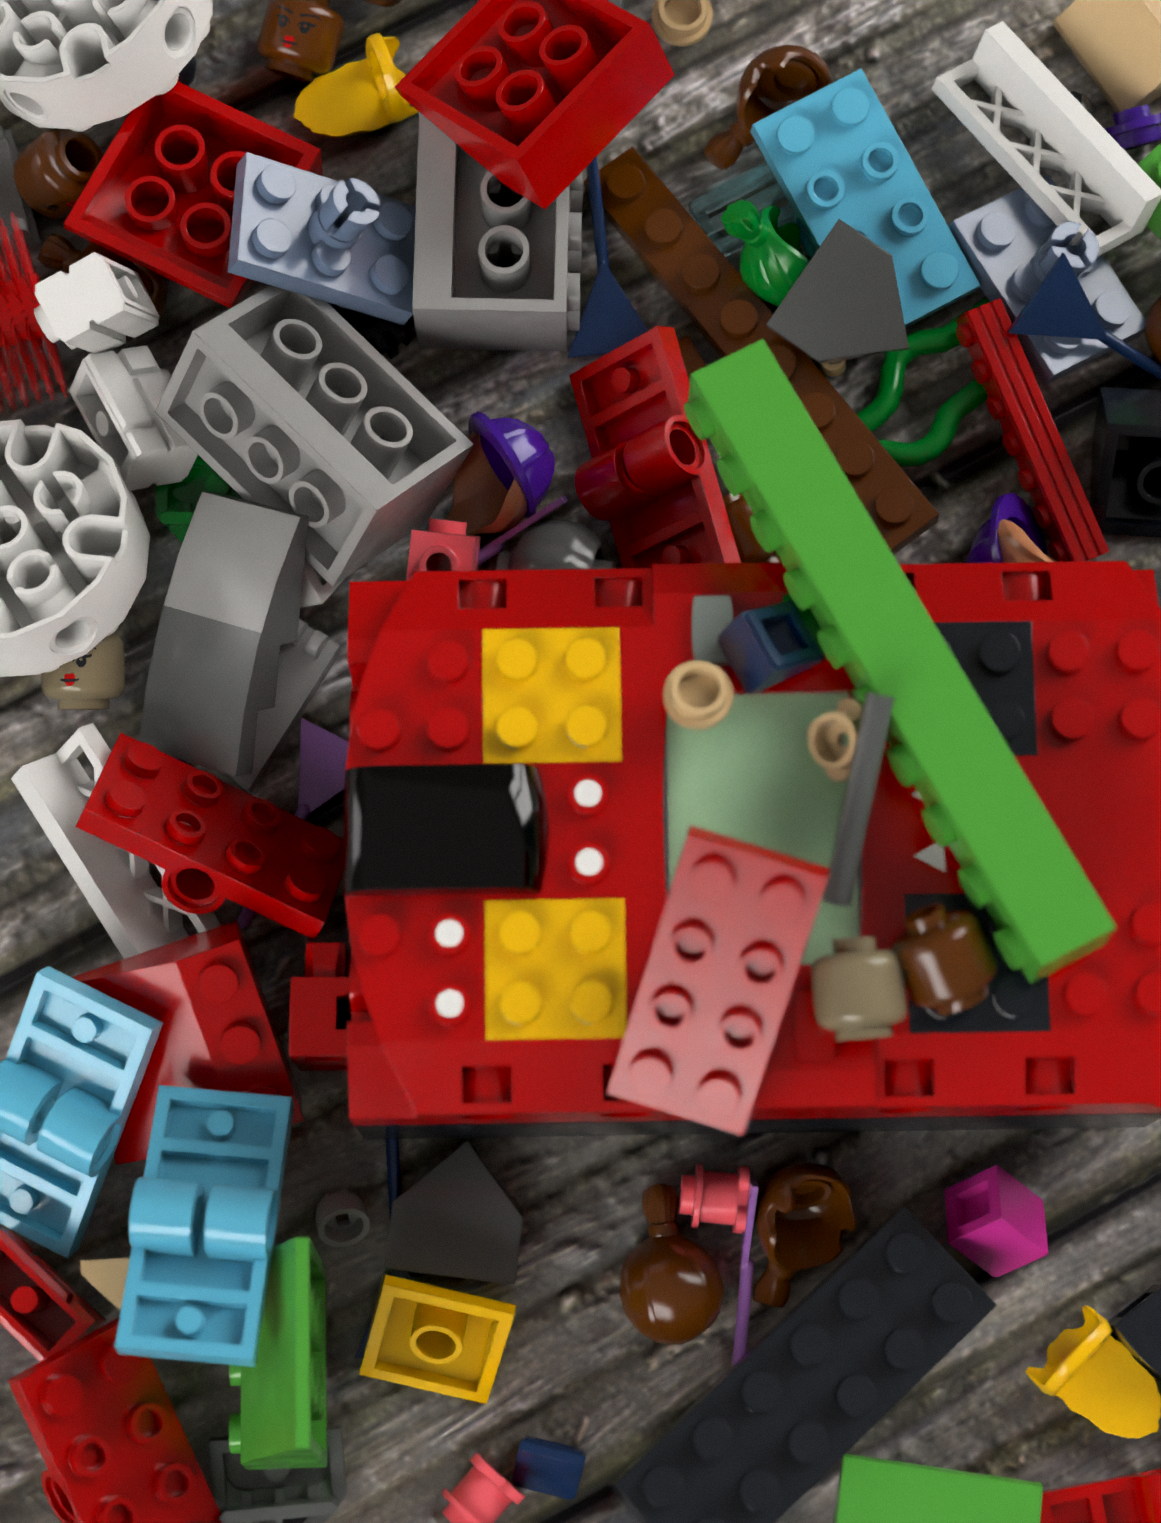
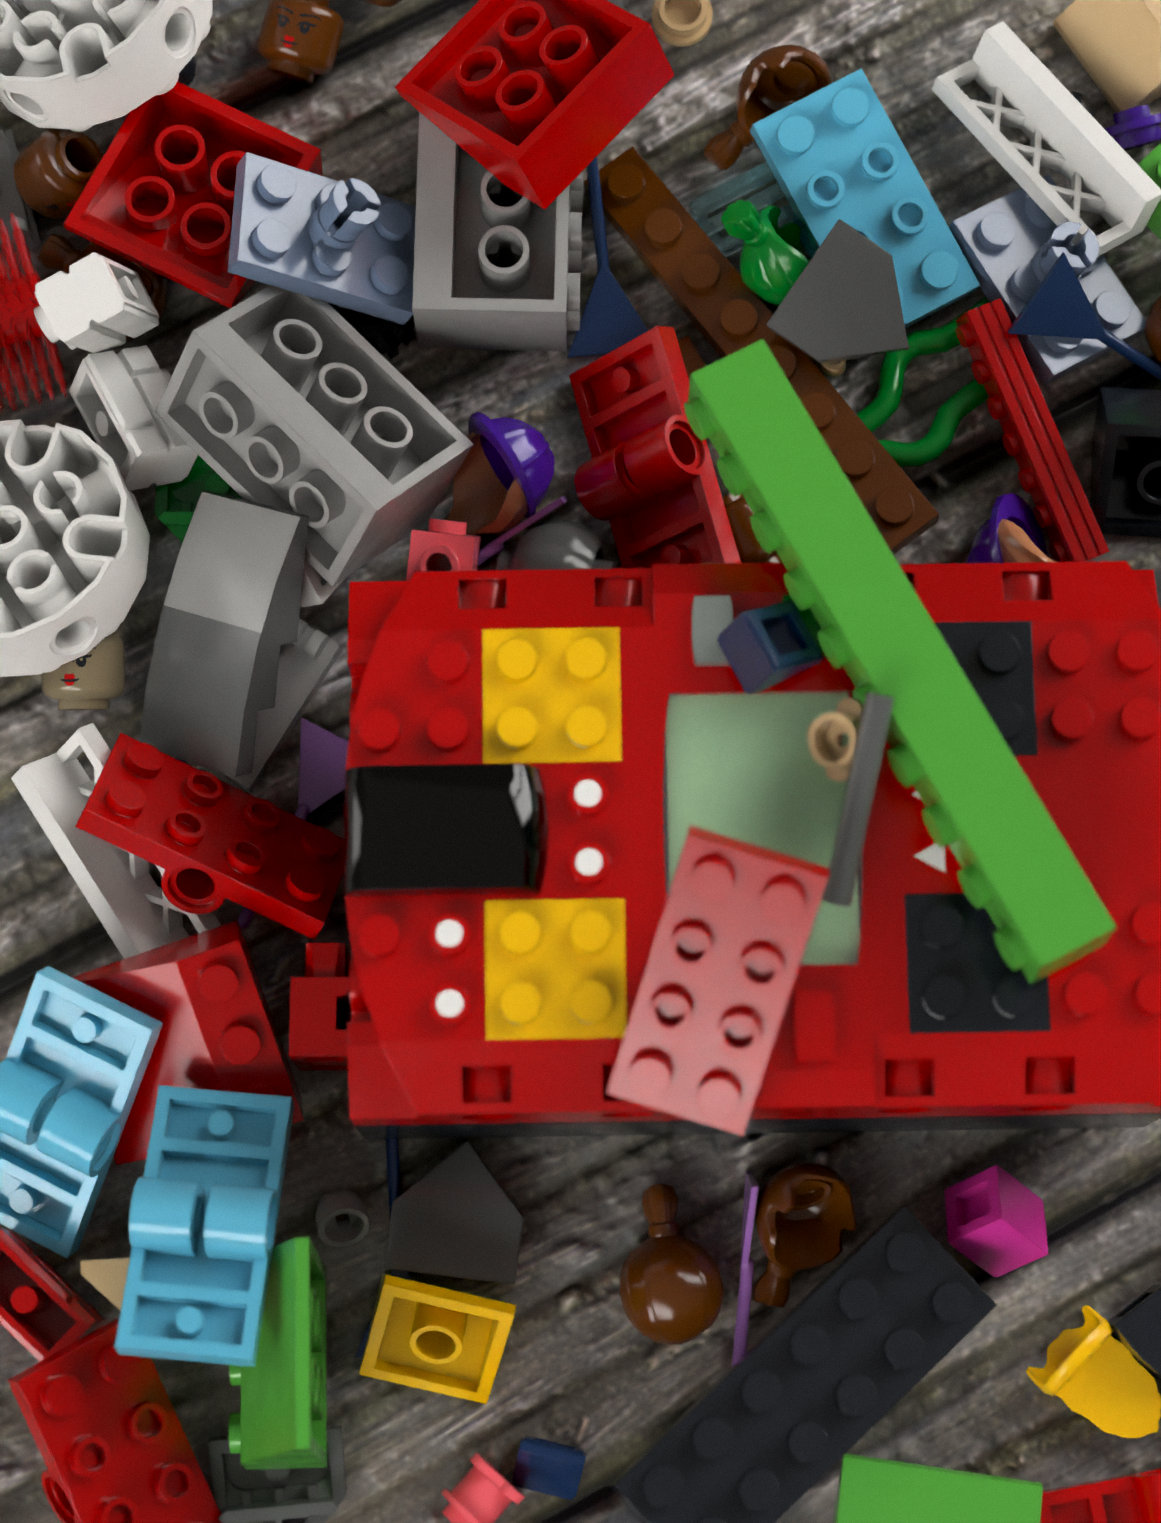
(357, 95): yellow piece -> none
(698, 695): tan plate -> none
(715, 1197): coral brick -> none
(859, 990): dark tan head -> none
(945, 959): reddish brown head -> none

